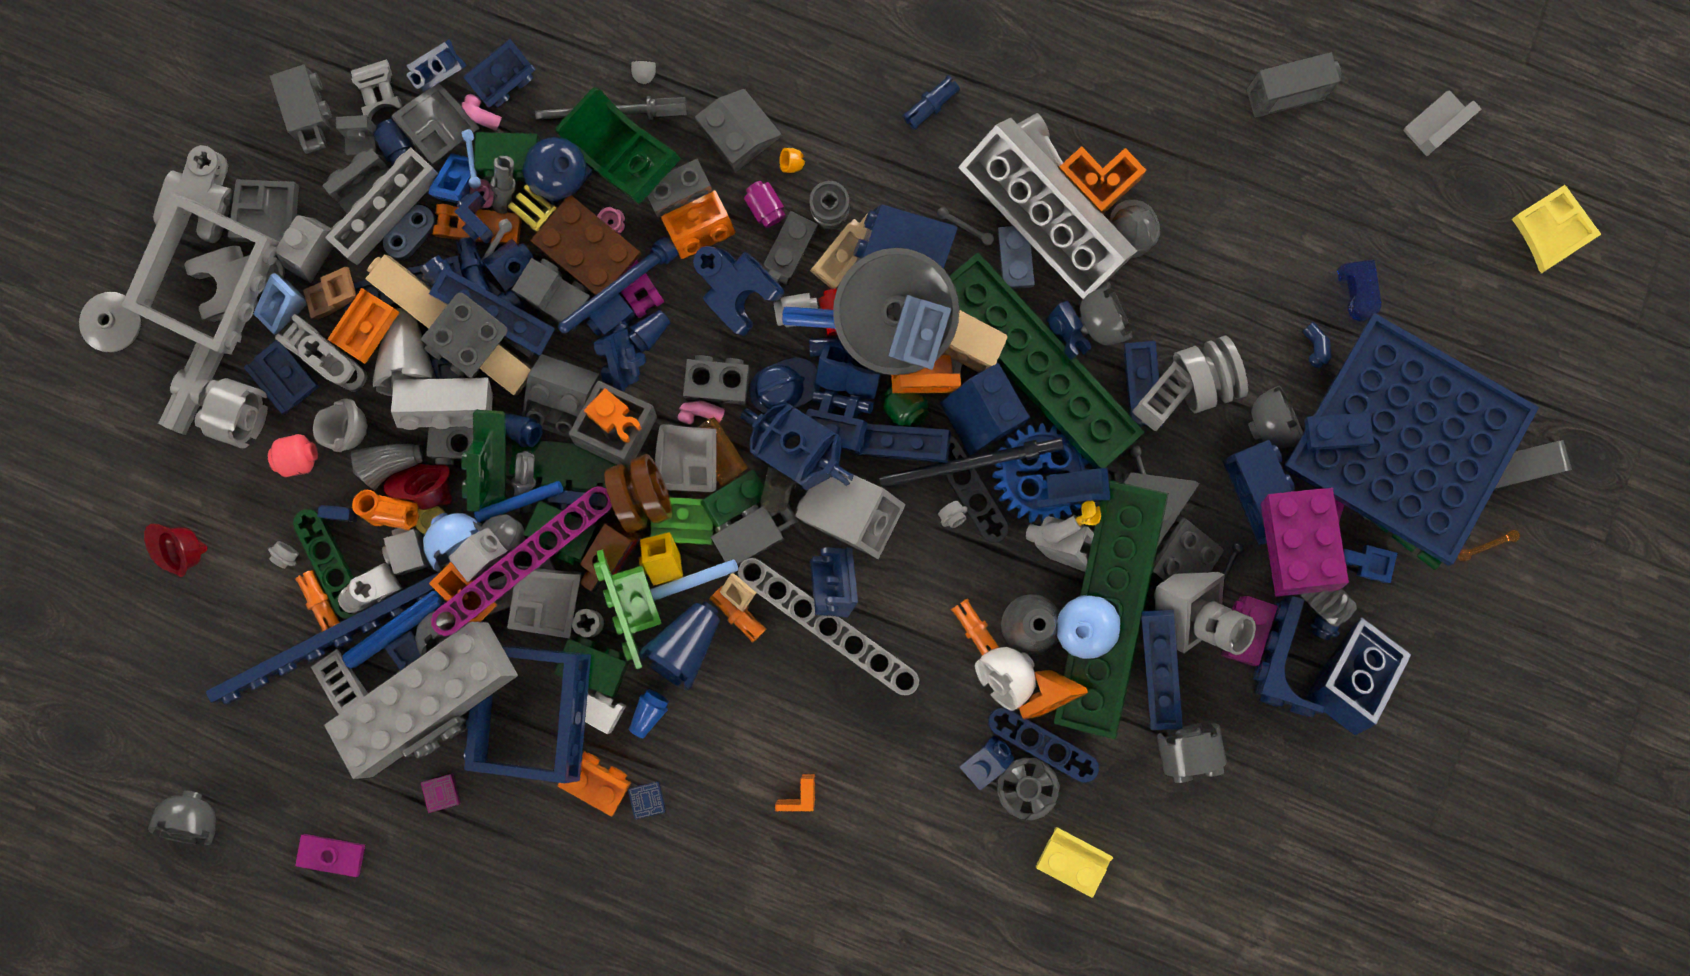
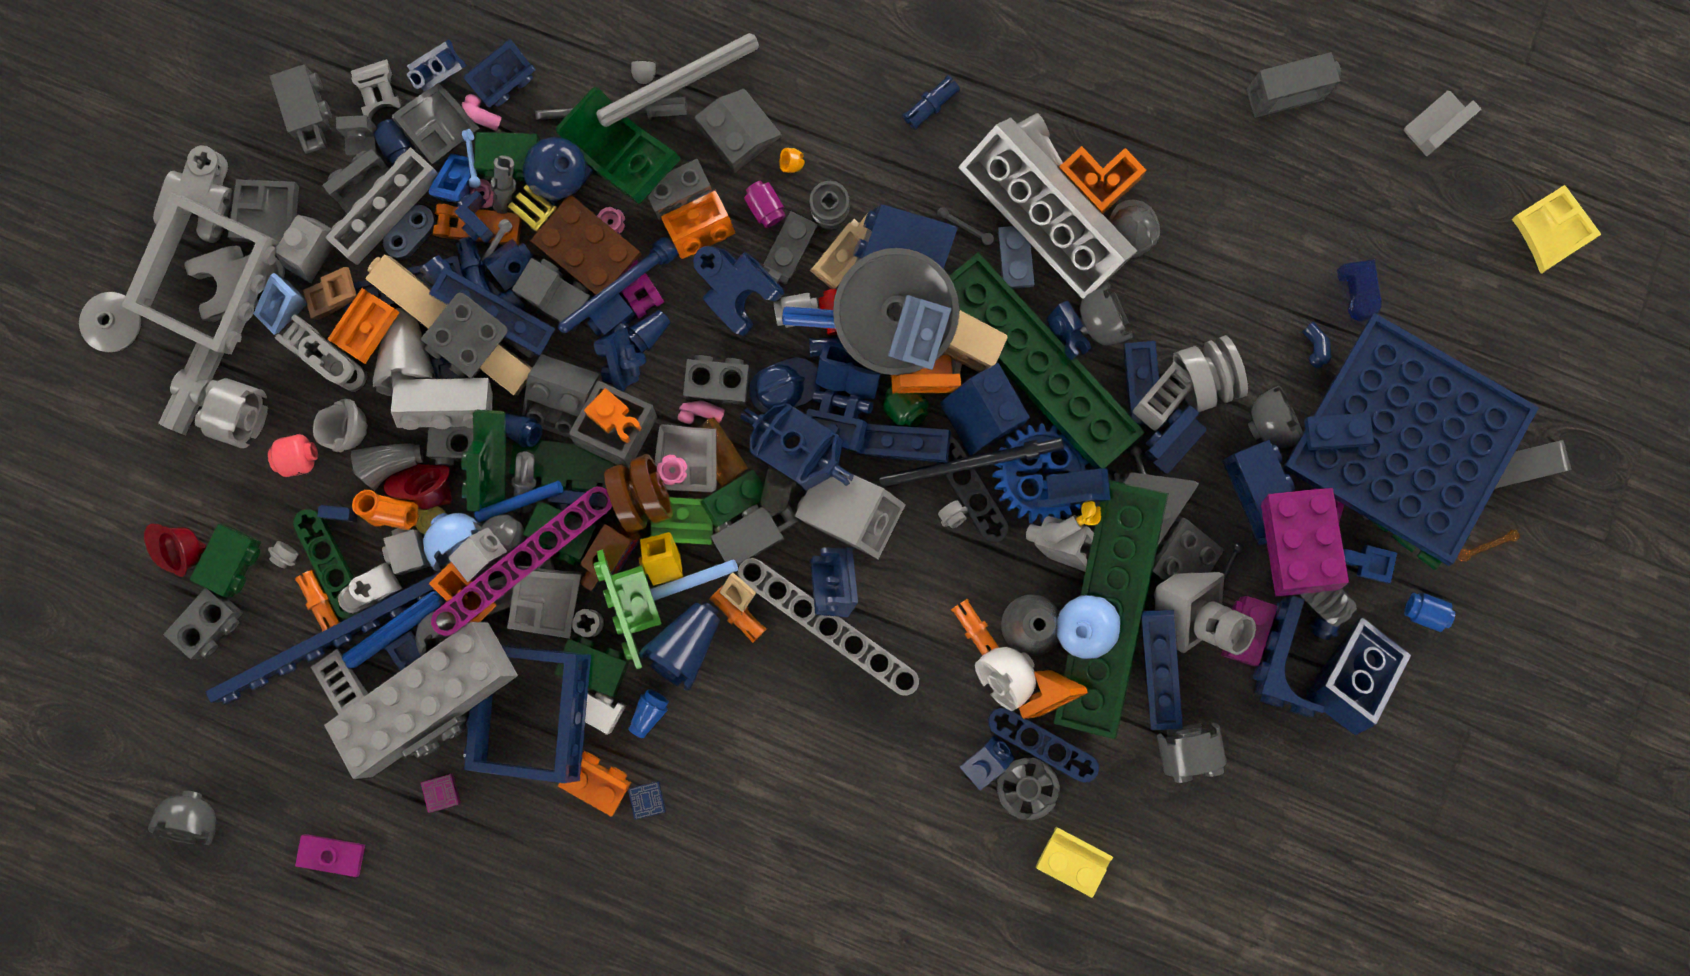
(199, 617): none -> dark grey brick
(226, 561): none -> dark green brick
(281, 377): dark blue plate -> none
(677, 80): none -> light grey axle
(680, 468): none -> bright pink plate
(807, 799): orange panel -> none
(1171, 445): none -> dark blue bracket
(1429, 611): none -> blue brick

